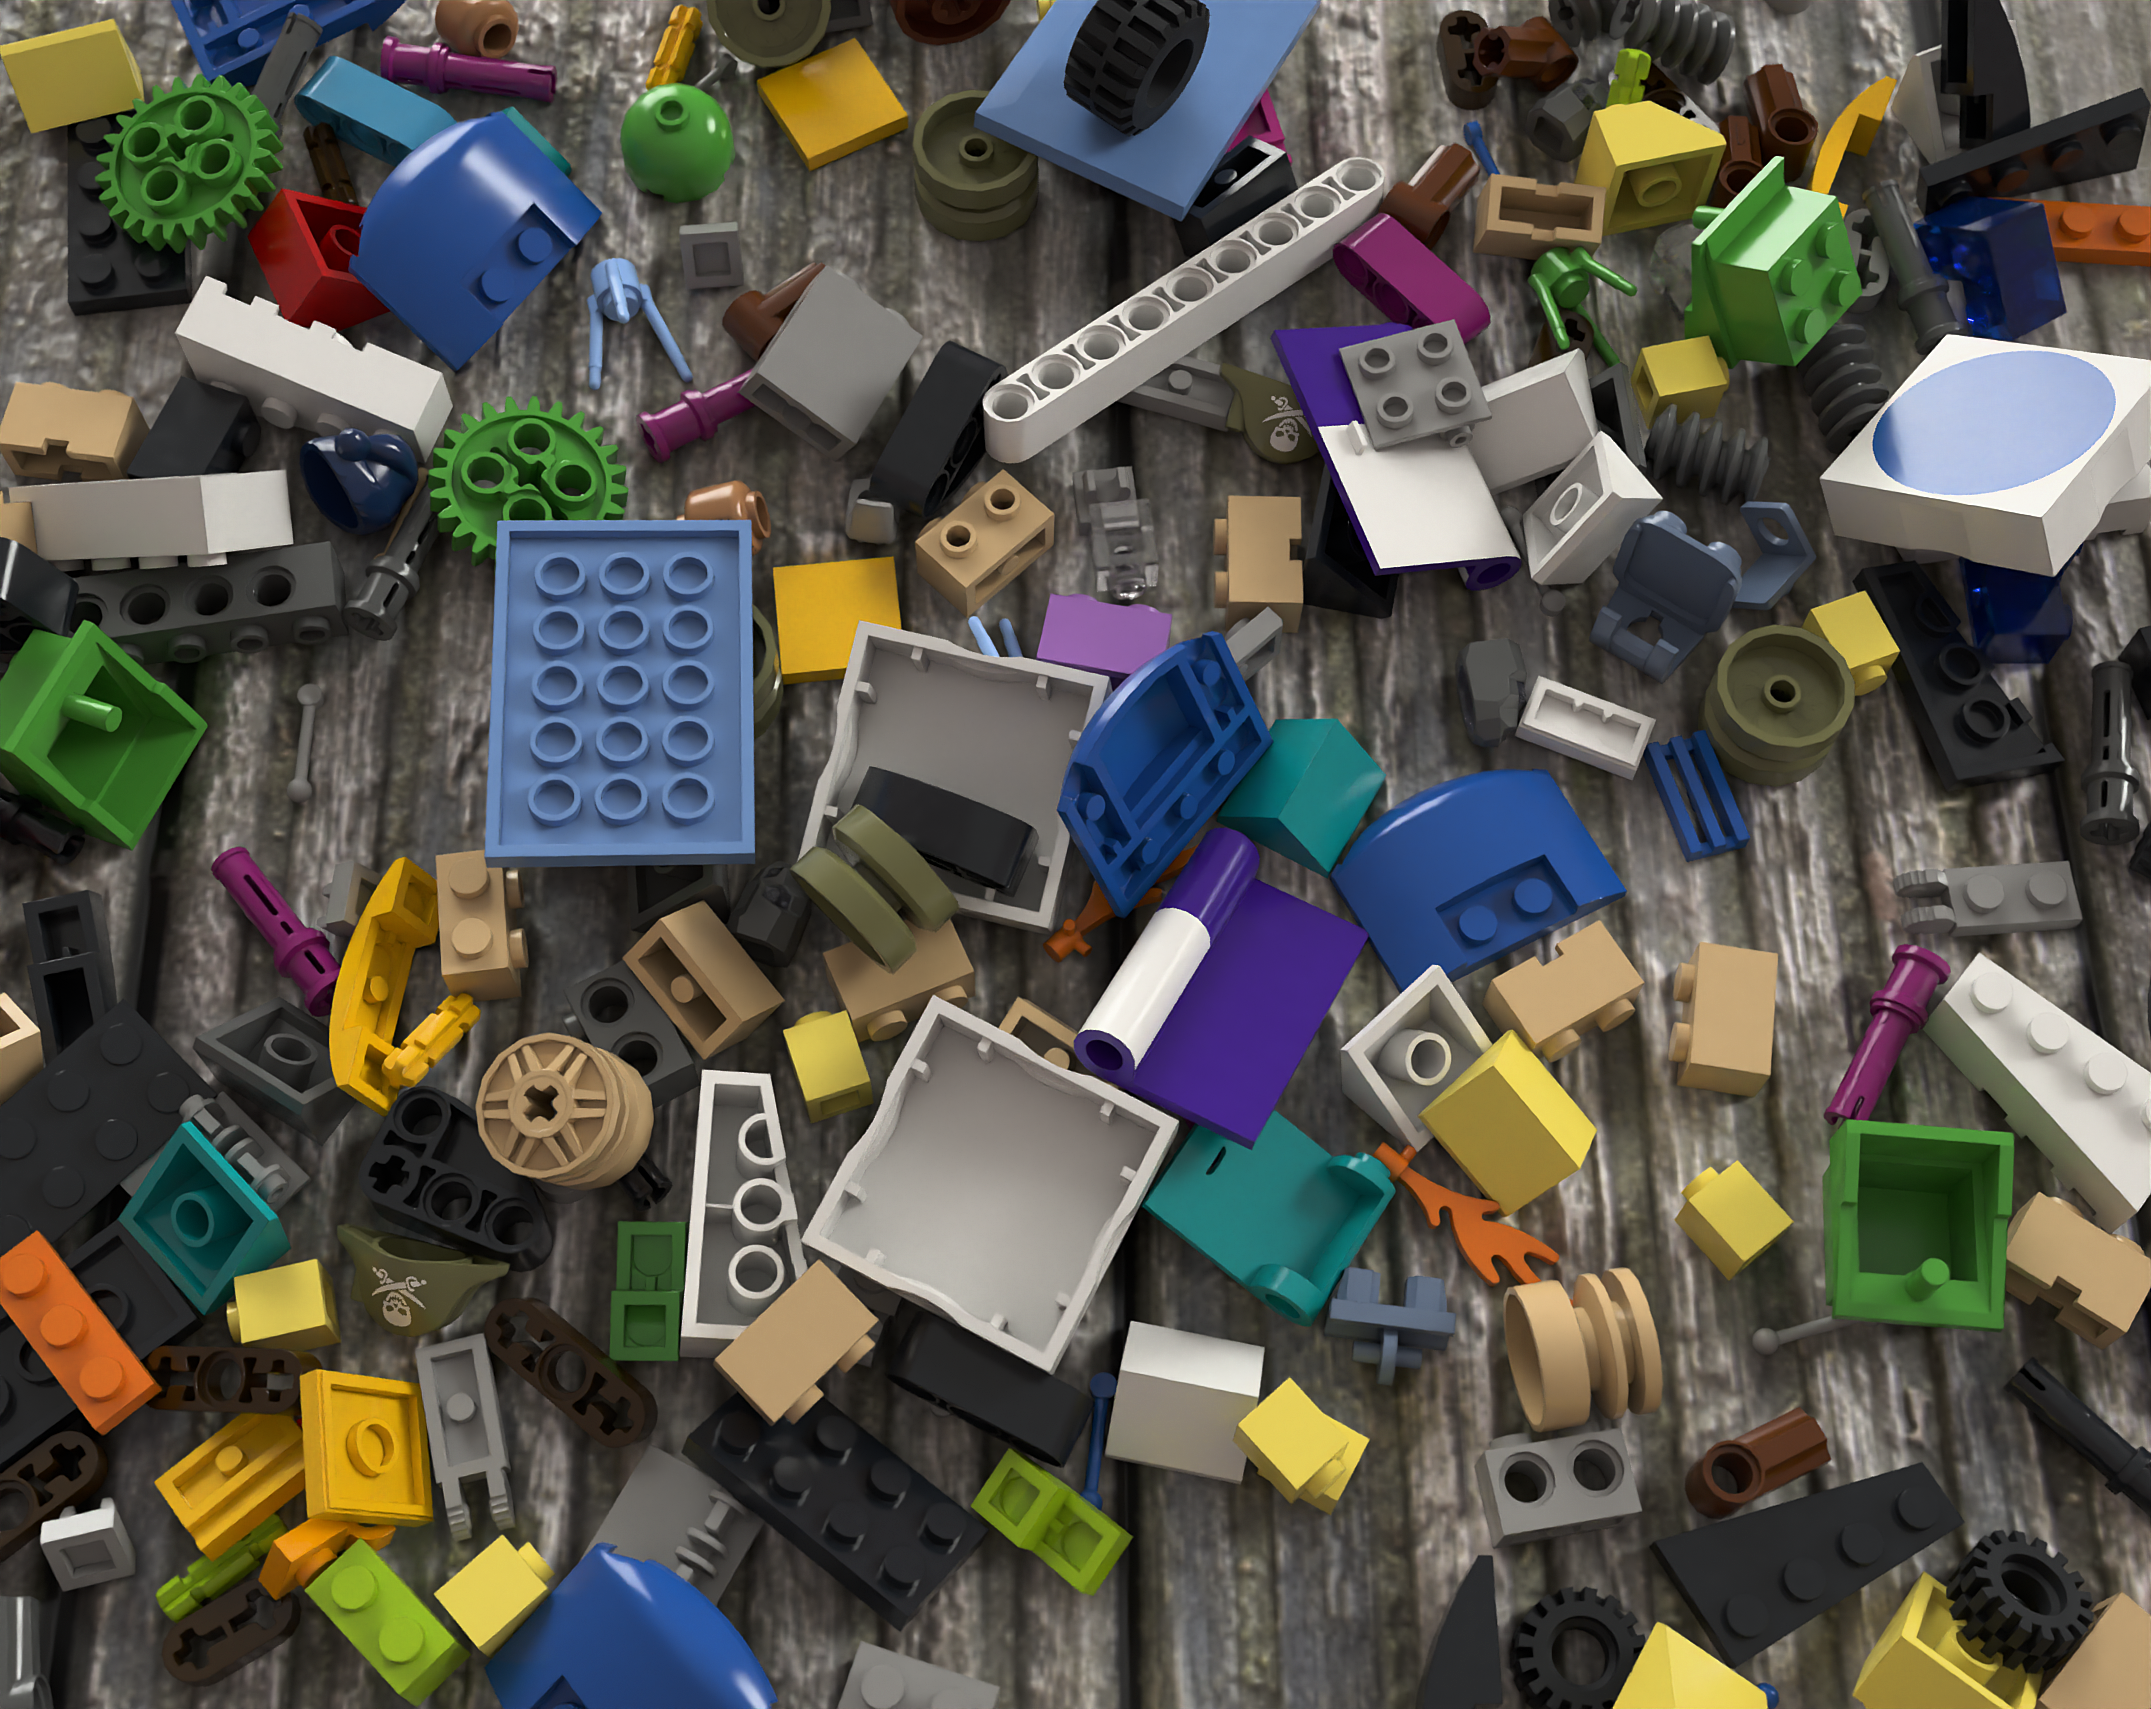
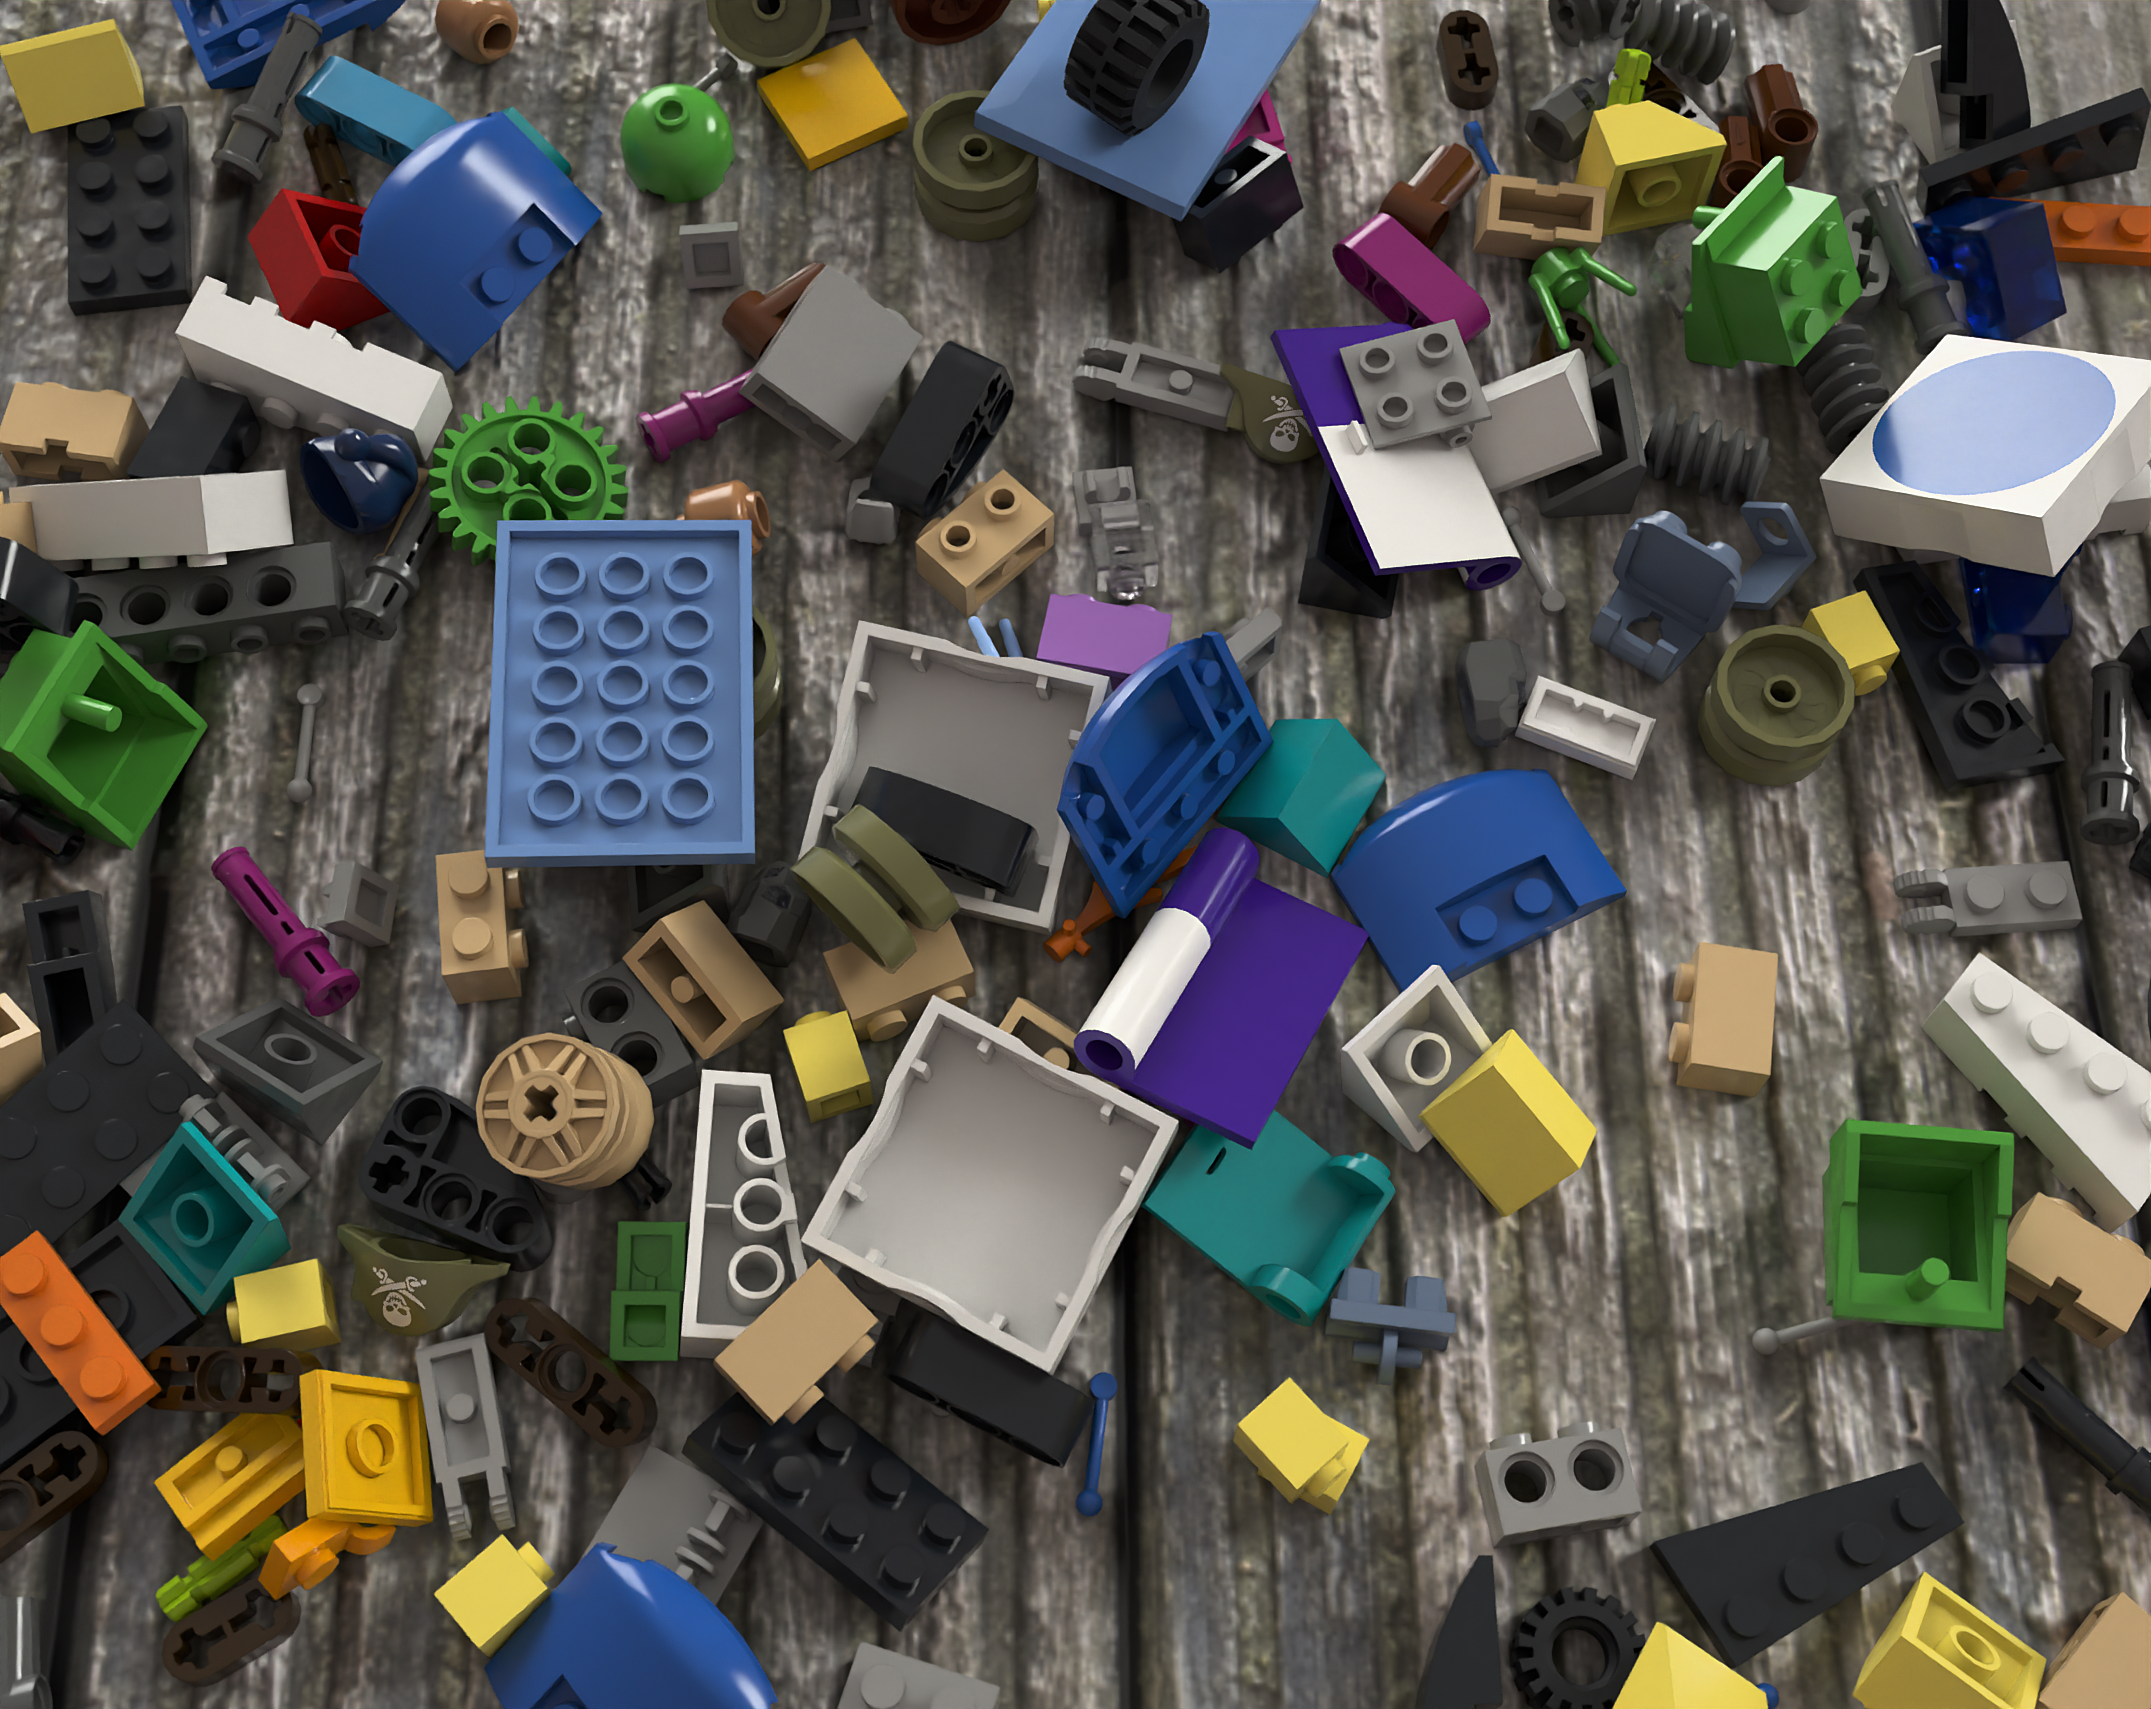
(88, 1546): light grey tile -> none
(189, 163): bright green gear -> none
(374, 980): yellow slope -> none
(387, 1622): lime brick -> none
(431, 1041): yellow axle -> none
(441, 69): magenta pin -> none
(619, 298): light blue plant -> none
(675, 47): yellow axle -> none
(821, 612): yellow tile -> none
(1051, 1521): lime slope -> none
(1178, 312): white beam -> none
(1183, 1401): white slope -> none
(1260, 559): tan brick -> none
(1475, 1237): orange piece -> none
(1526, 52): reddish brown piece -> none
(1568, 996): tan brick -> none
(1582, 1349): tan wheel -> none
(1585, 513): white slope -> none
(1679, 374): light yellow brick -> none
(1718, 789): blue tile -> none
(1731, 1218): light yellow brick -> none
(1759, 1463): reddish brown piece -> none
(1851, 132): yellow slope -> none
(1896, 1014): magenta pin -> none
(2032, 1636): black tyre -> none

